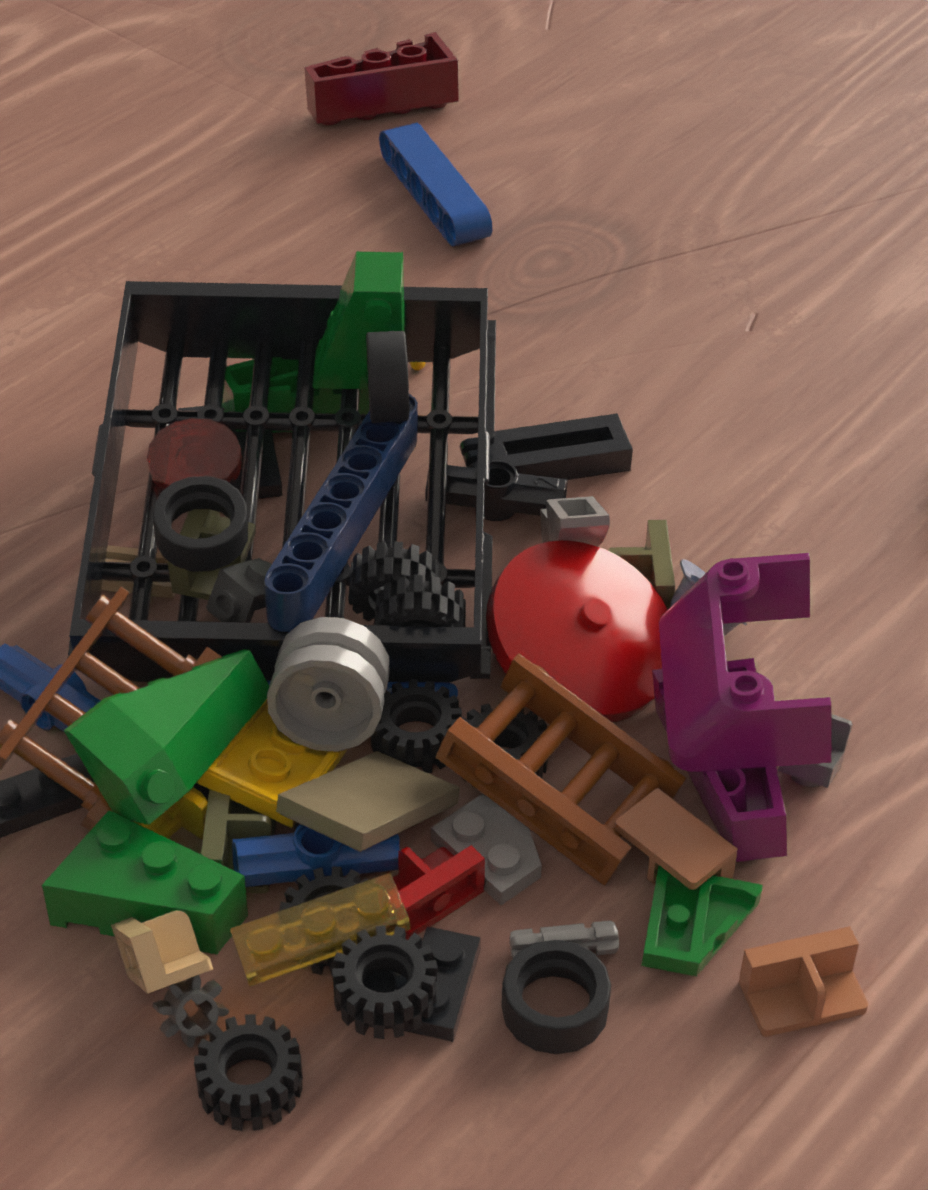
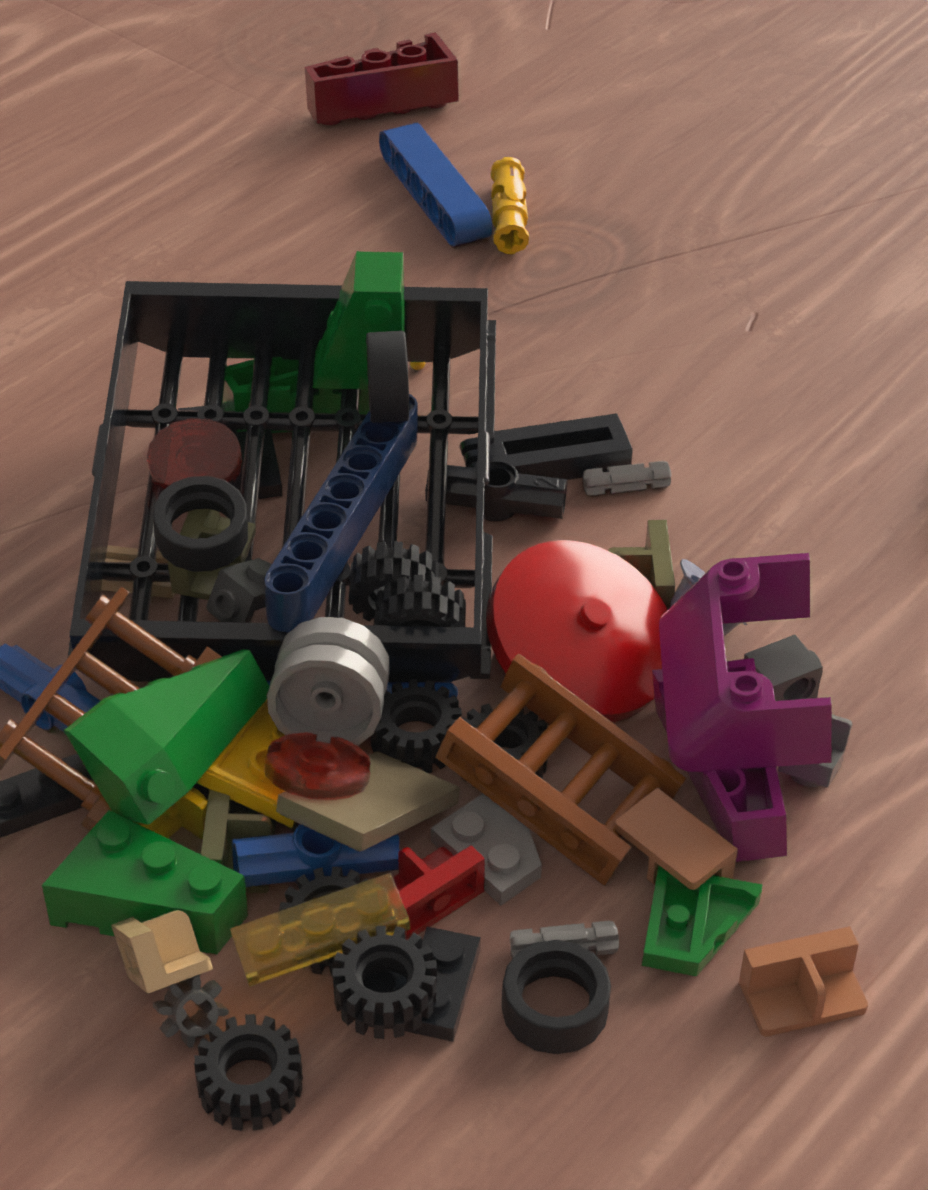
(317, 767): none -> clear red tile
(509, 206): none -> yellow piece
(574, 520): light grey slope -> none
(626, 478): none -> light grey axle
(790, 668): none -> dark grey brick

